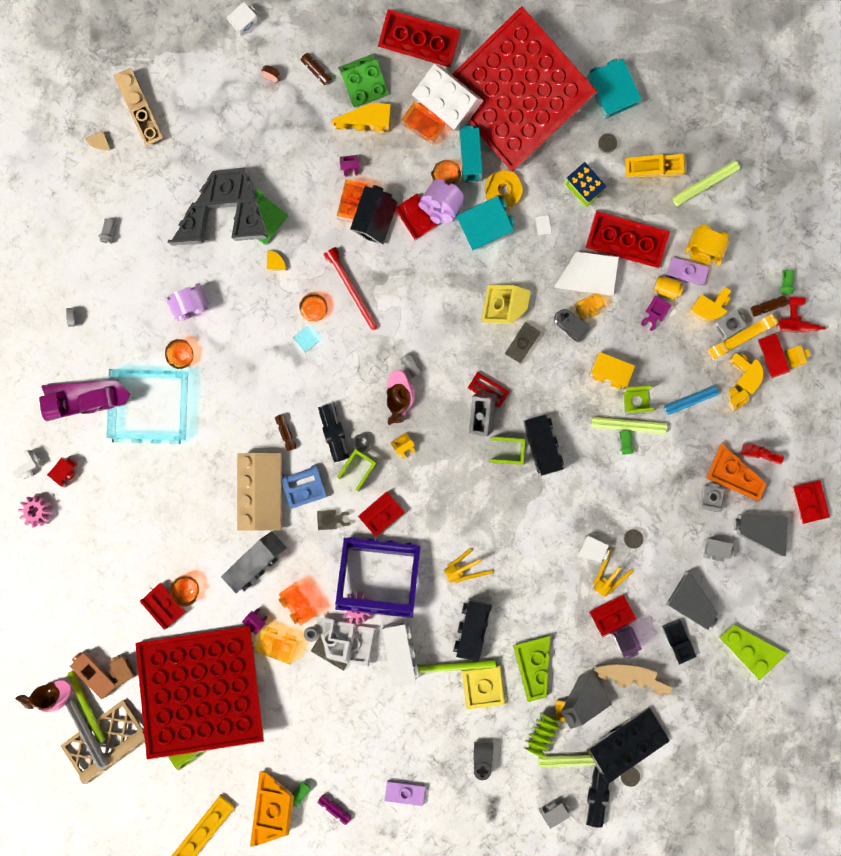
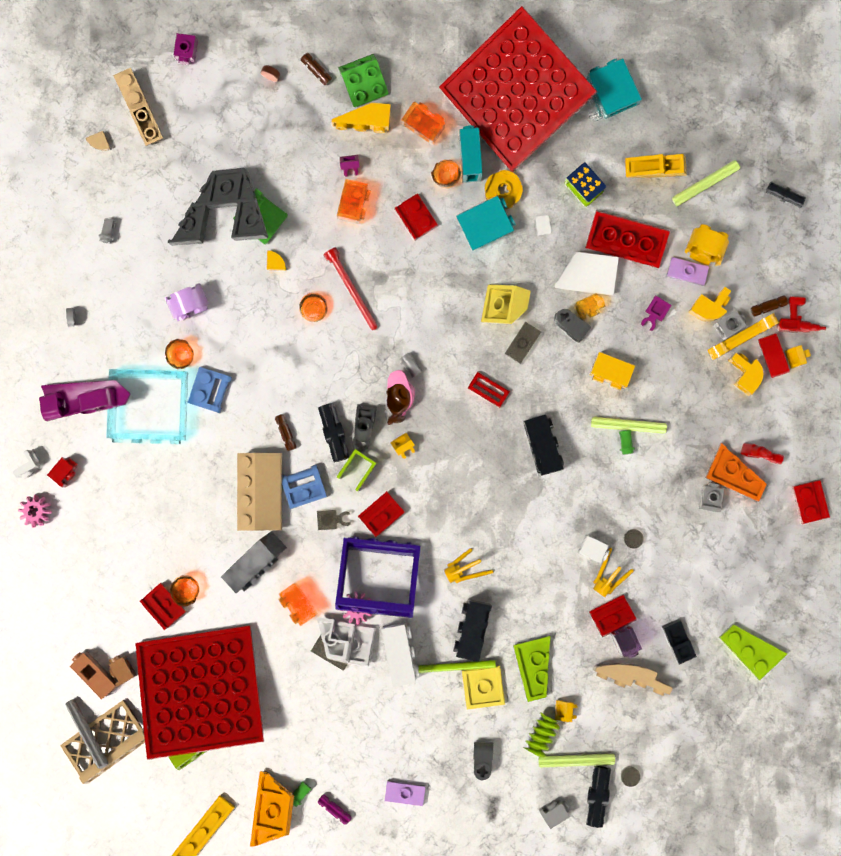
(47, 697): reddish brown hair -> none
(86, 707): lime bar -> none
(185, 48): none -> magenta brick
(203, 389): none -> medium blue plate
(243, 18): white brick -> none
(254, 621): magenta tile -> none
(277, 645): clear yellow brick -> none
(306, 339): clear light blue tile -> none
(308, 637): light grey pin -> none
(364, 420): none -> dark grey piece
(374, 214): black brick -> none
(419, 38): red slope -> none
(442, 201): lavender brick -> none
(447, 97): white brick -> none
(482, 414): dark grey brick -> none
(512, 440): lime piece -> none
(585, 700): dark grey slope -> none
(594, 109): none -> clear pin
(607, 143): clear smoke tile -> none
(628, 745): black plate -> none
(642, 392): lime piece -> none
(668, 287): yellow brick -> none
(691, 400): dark azure axle -> none
(692, 602): dark grey slope -> none
(718, 550): light grey brick -> none
(737, 399): yellow tile -> none
(764, 531): dark grey slope -> none
(785, 194): none -> black pin
(787, 282): bright green pin -> none

